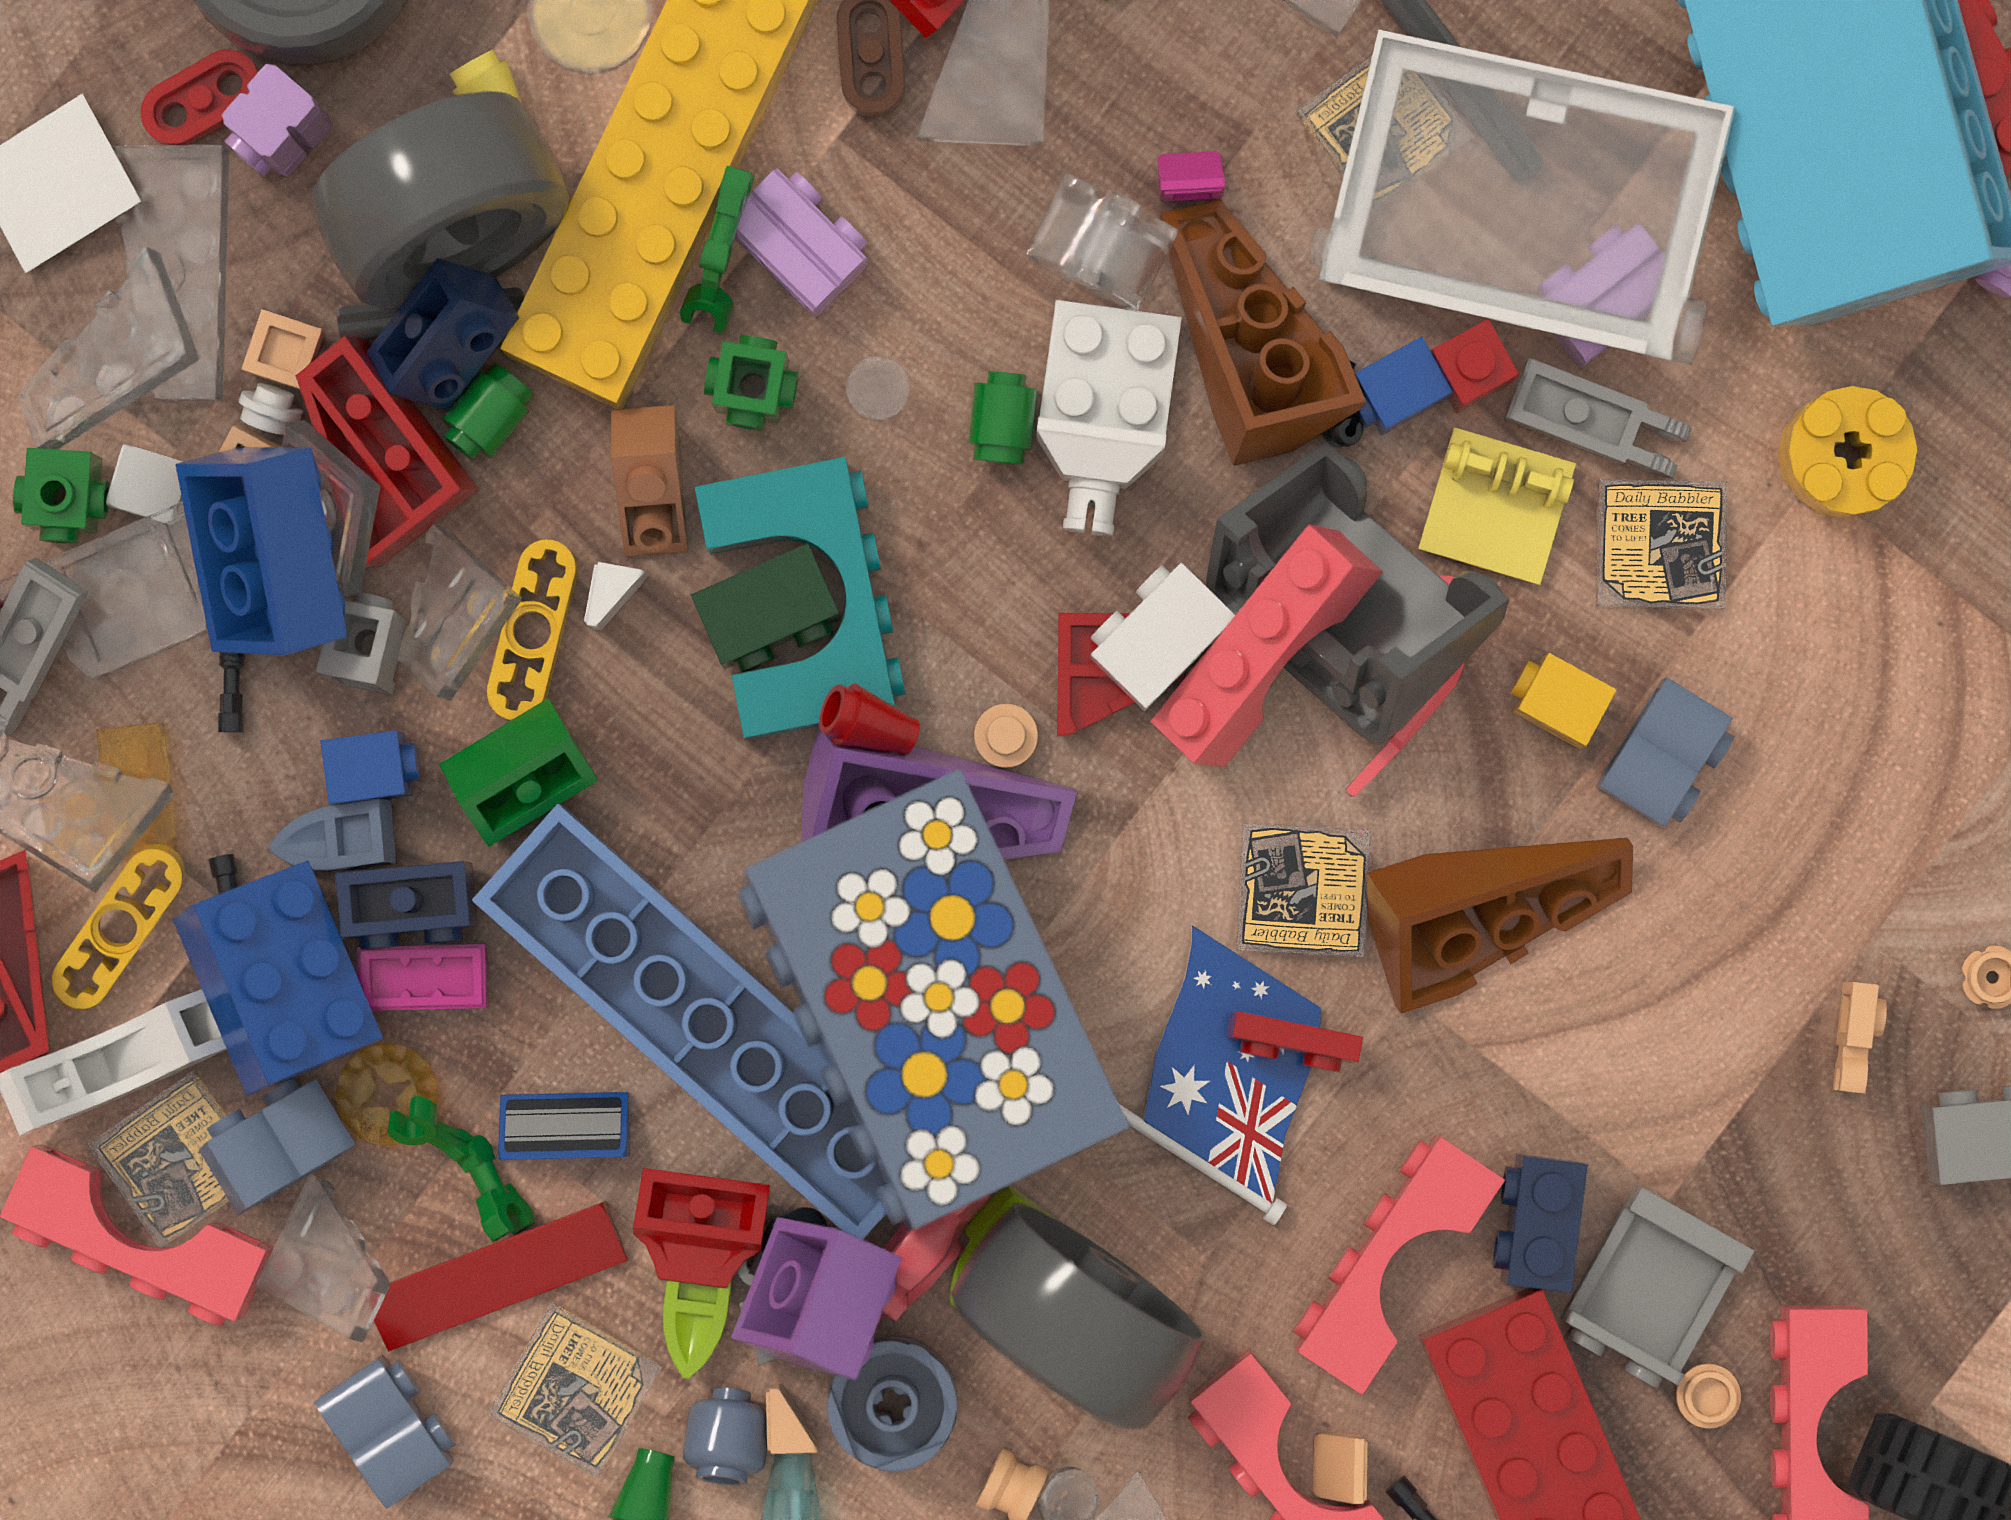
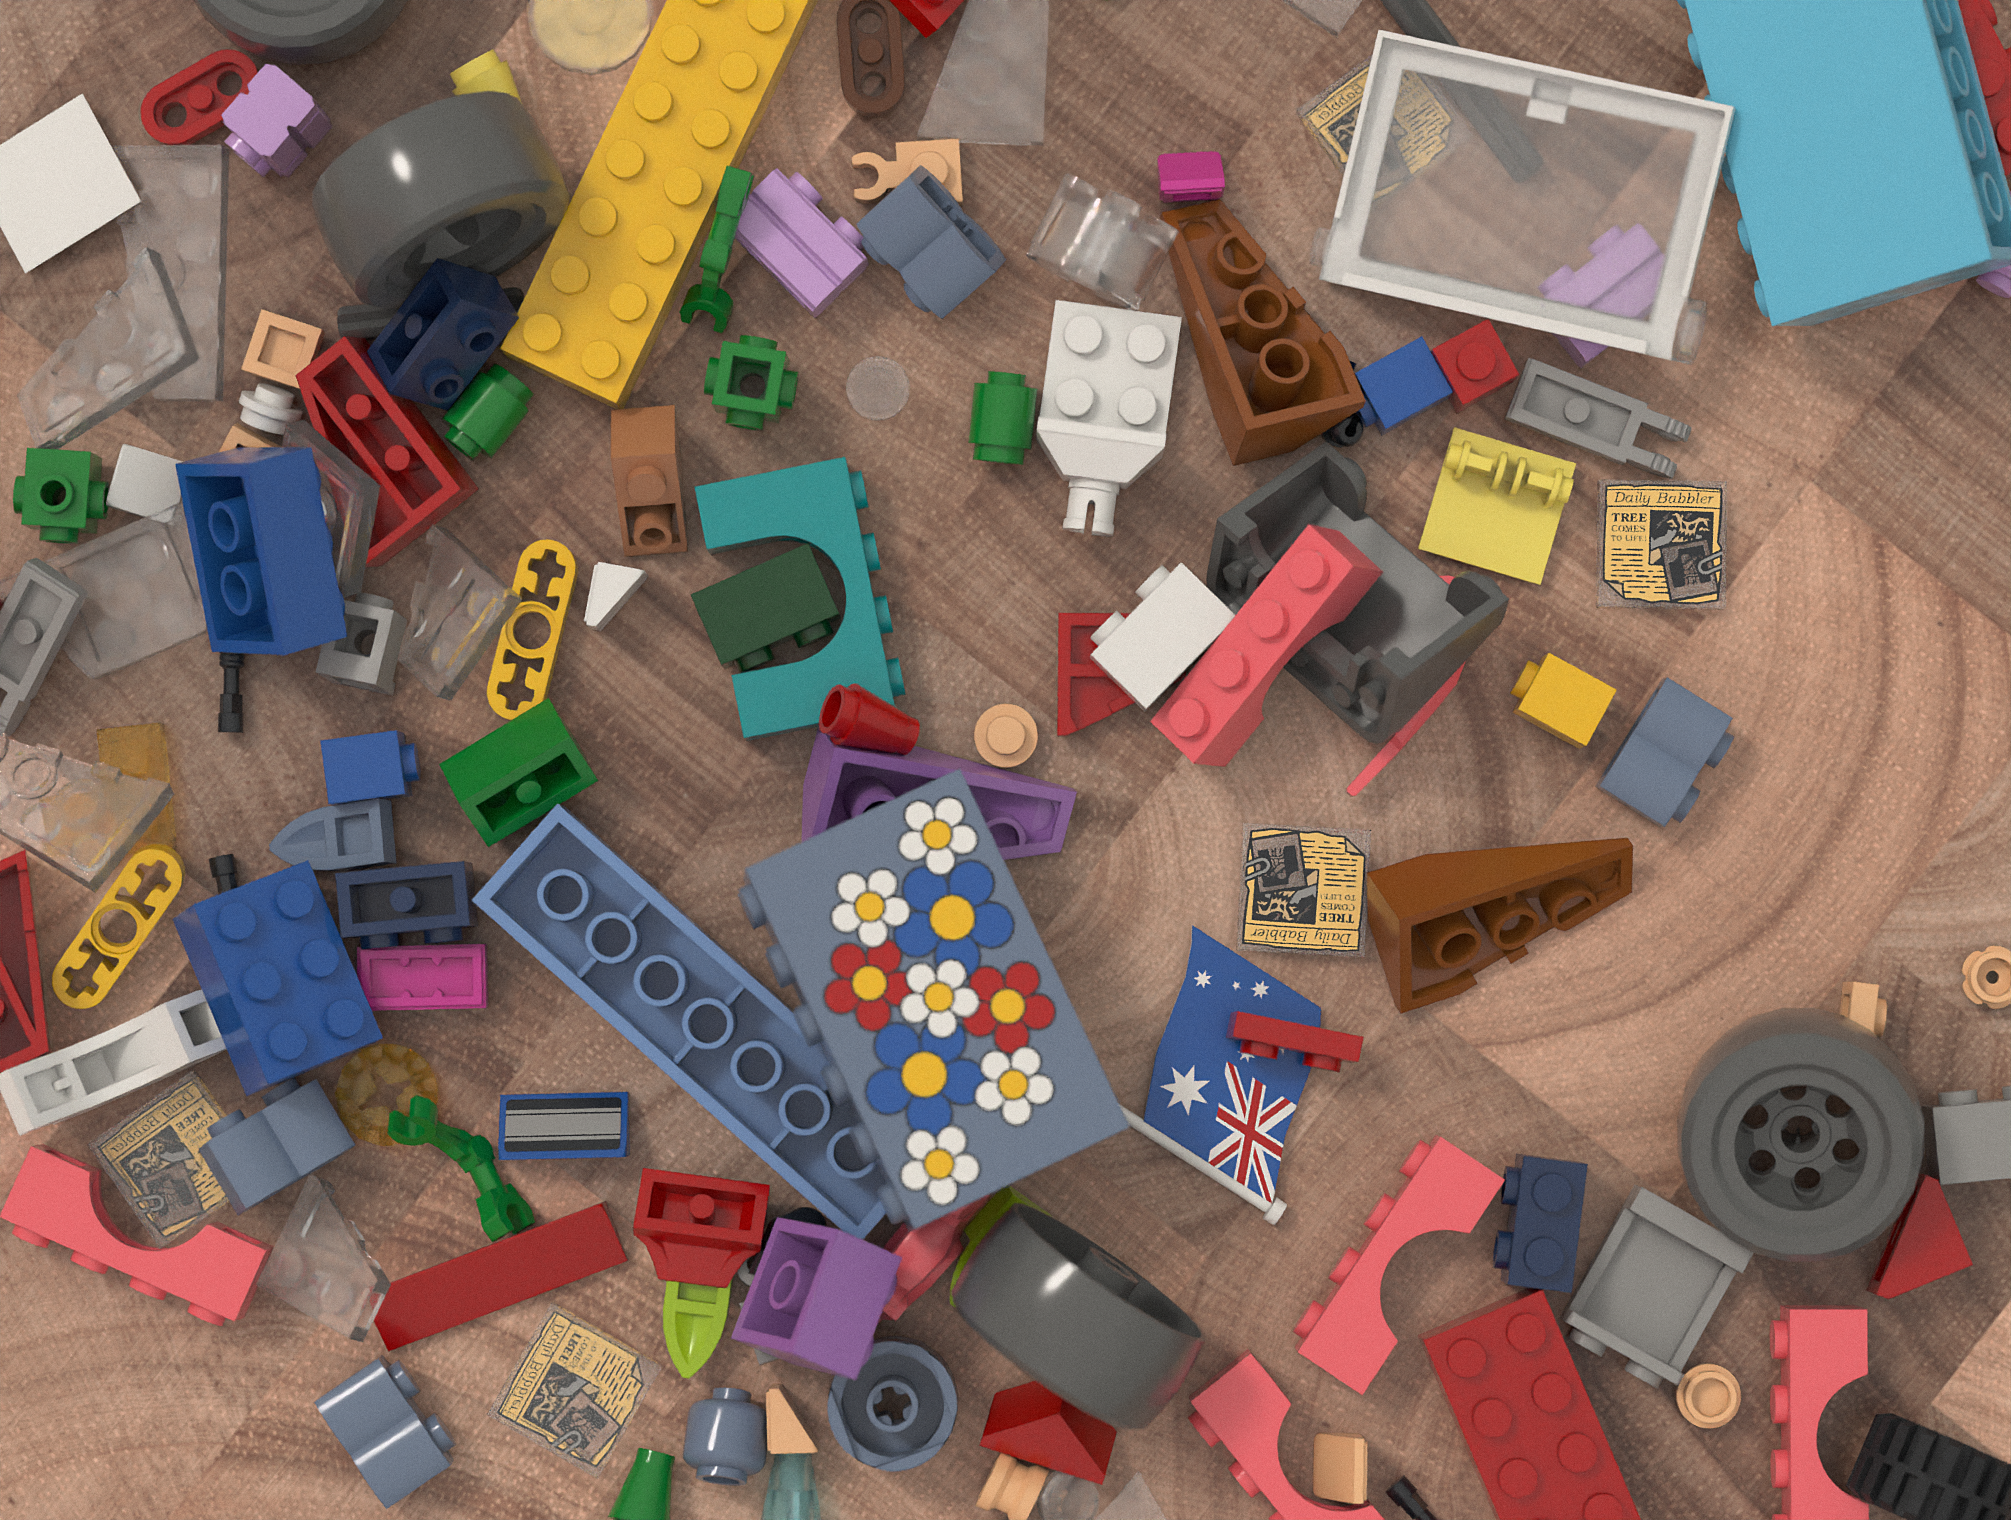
(930, 243): none -> sand blue brick
(937, 156): none -> light nougat plate
(1048, 1431): none -> red slope
(1767, 1207): none -> dark grey wheel
(1873, 425): yellow brick -> none
(1920, 1244): none -> red slope

